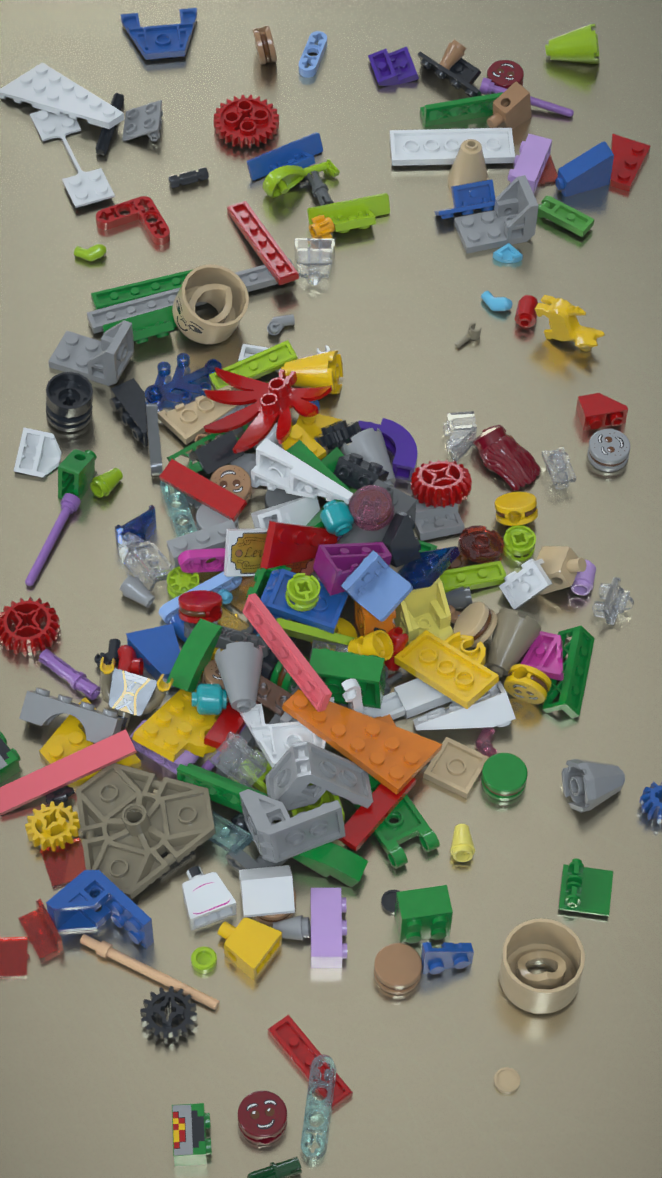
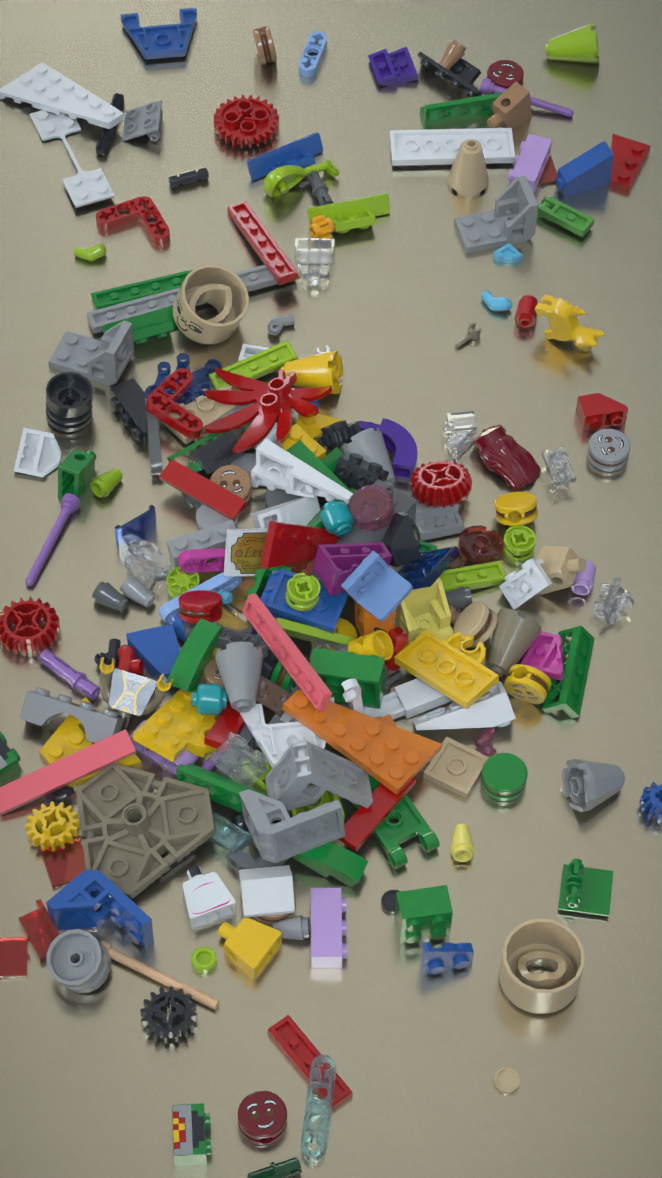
(78, 961): none -> light grey wheel
(109, 596): none -> dark grey cone
(166, 404): none -> red beam
(179, 512): clear light blue beam -> none
(397, 968): medium nougat head -> none
(470, 197): blue bracket -> none

